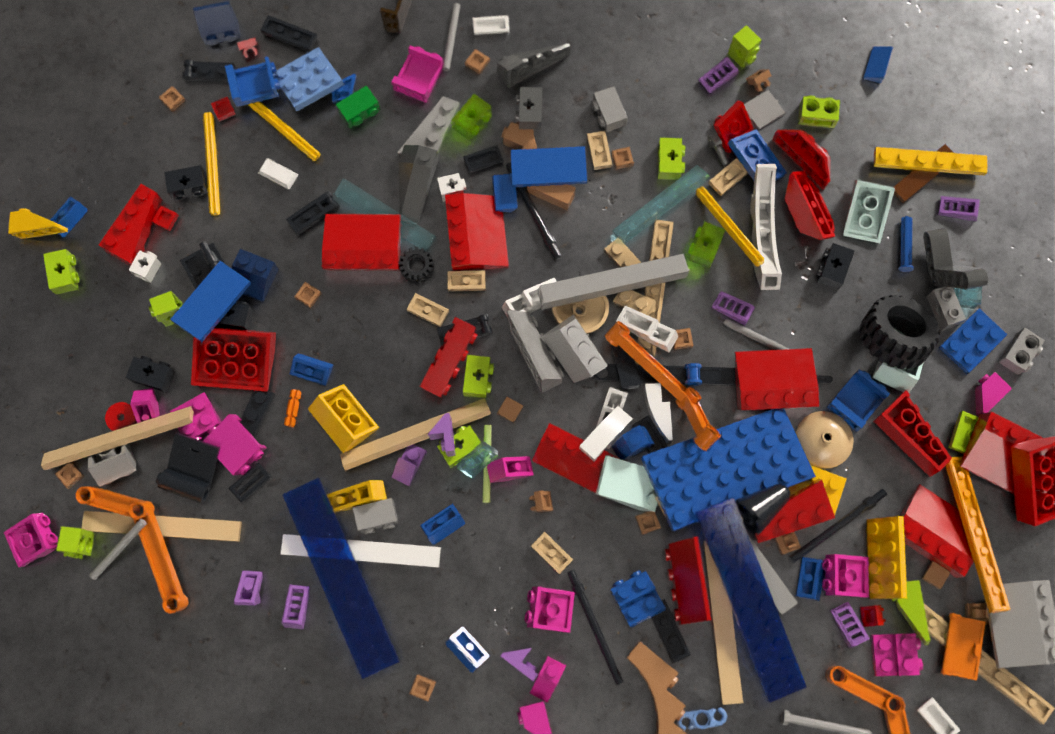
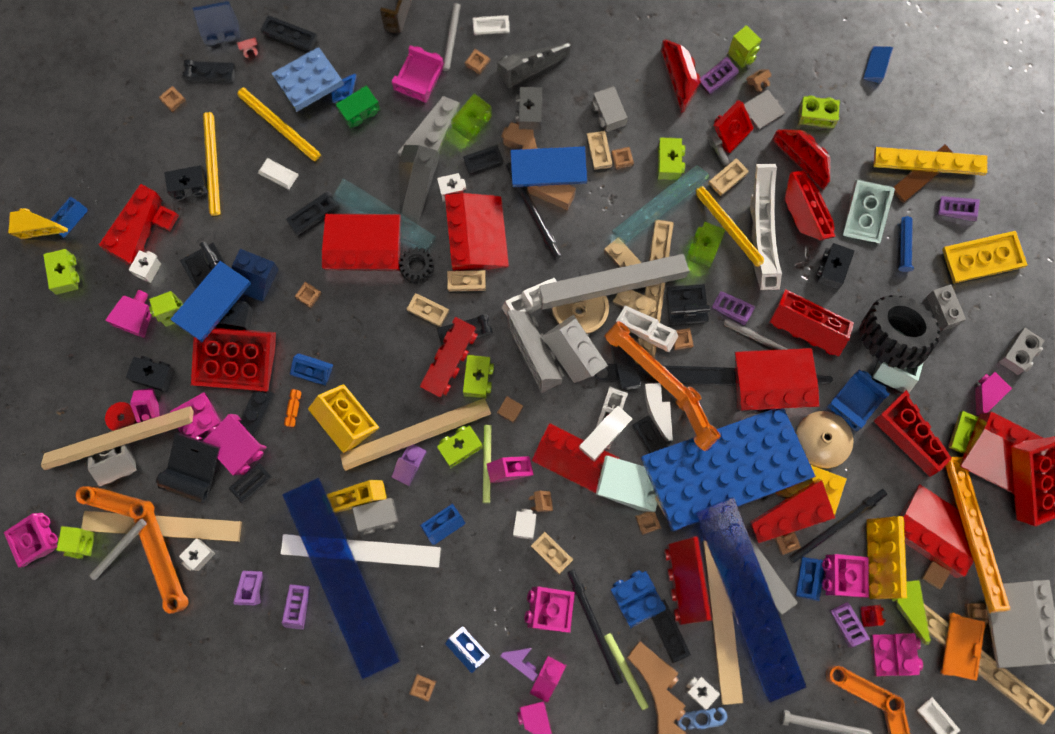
(69, 475): medium nougat tile -> none
(131, 314): none -> dark pink torso
(204, 555): none -> white brick
(223, 108): red plate -> none
(253, 83): blue panel -> none
(444, 430): medium lavender slope -> none
(477, 459): clear light blue plate -> none
(504, 194): blue slope -> none
(524, 524): none -> white brick
(626, 671): none -> yellowish green bar
(632, 443): blue slope -> none
(681, 72): none -> red wedge
(687, 304): none -> black plate
(693, 374): blue bush -> none
(710, 693): none -> white brick
(753, 150): blue plate -> none
(762, 506): black cone -> none
(812, 323): none -> red slope
(941, 267): dark grey beam -> none
(969, 297): clear light blue brick -> none
(973, 341): blue plate -> none
(984, 257): none -> yellow plate

